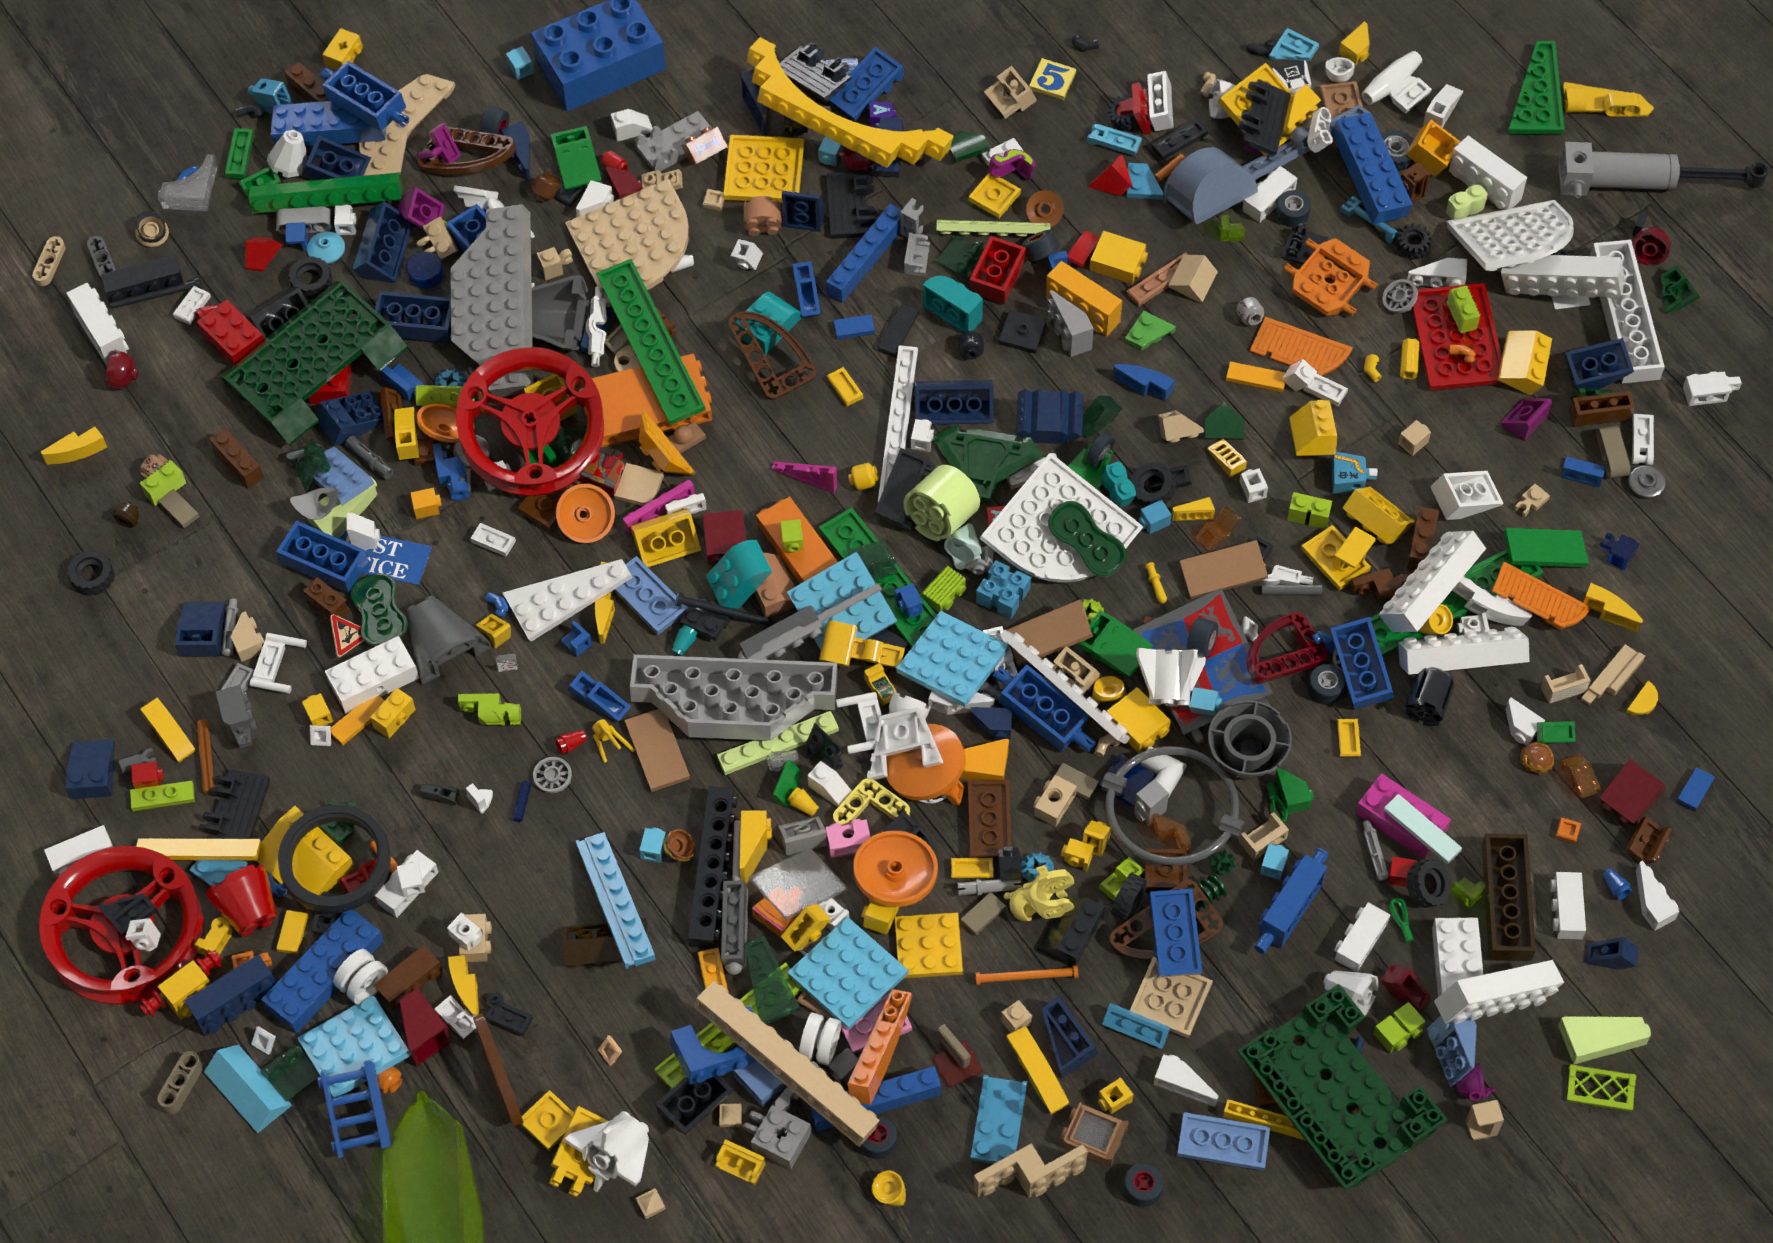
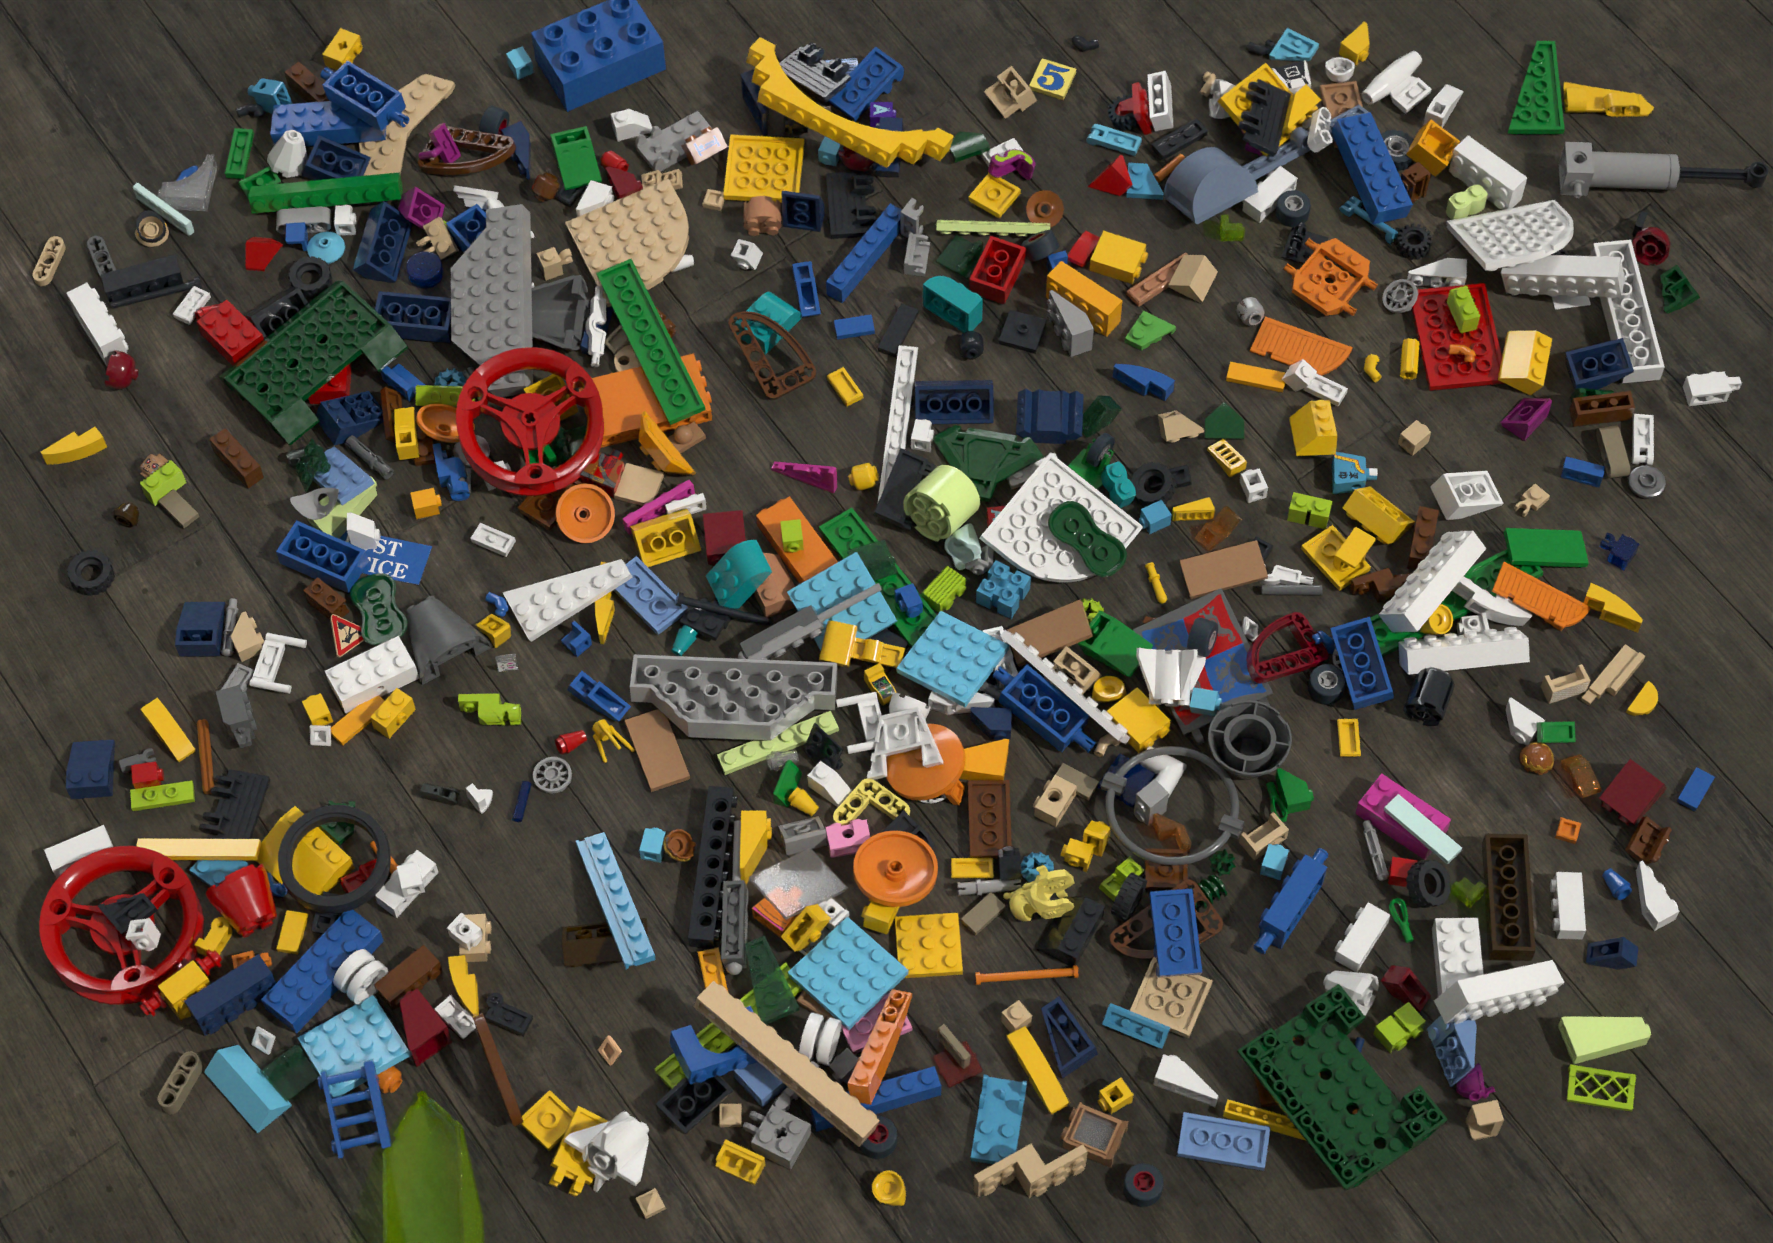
(163, 209): none -> light aqua tile

